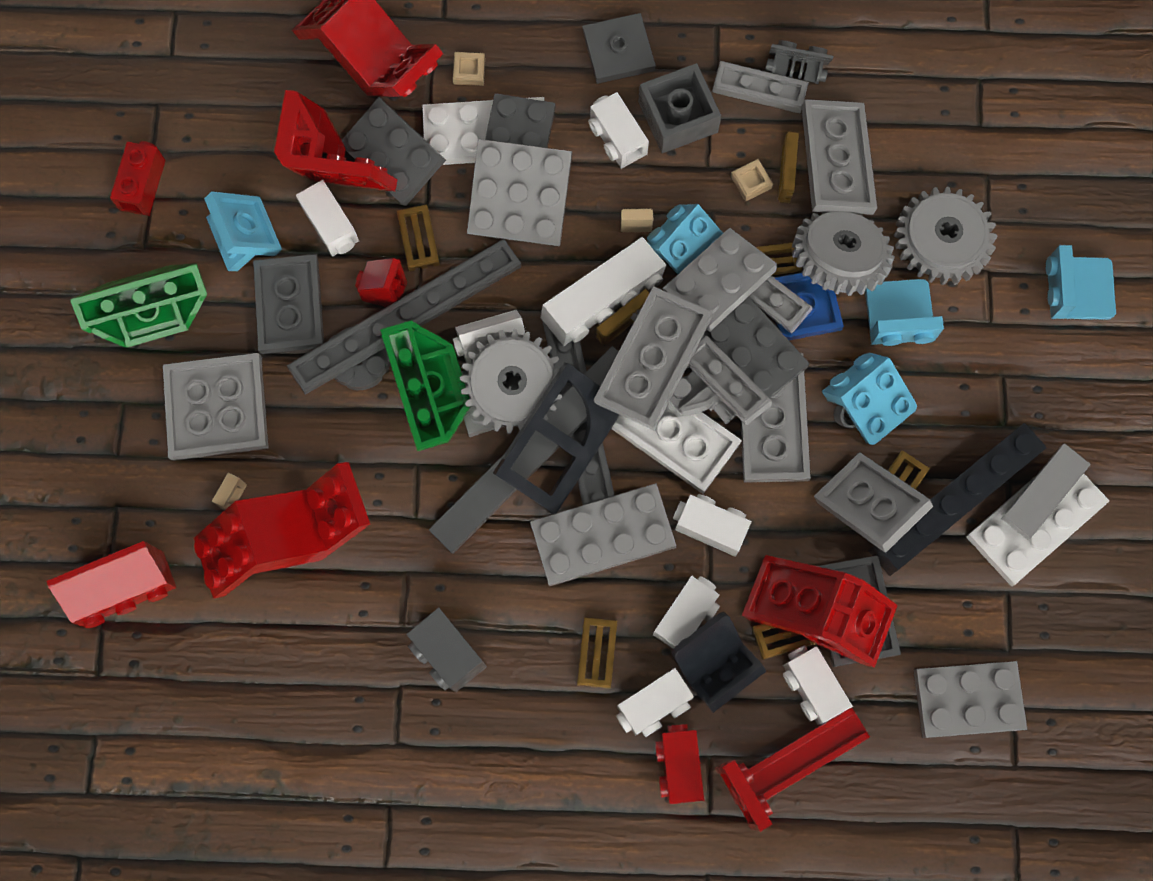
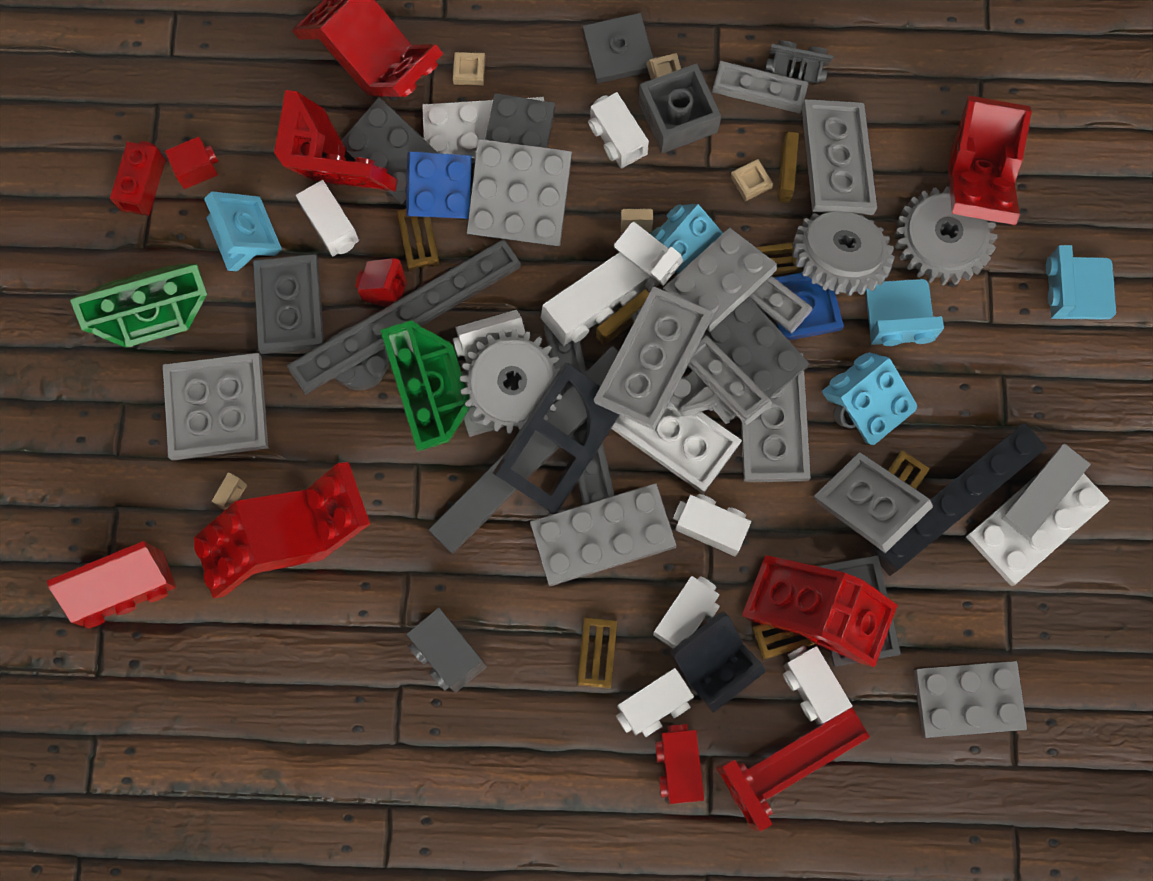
(192, 162): none -> red brick
(438, 185): none -> blue plate
(648, 253): none -> white bracket
(663, 65): none -> tan tile
(988, 159): none -> red bracket

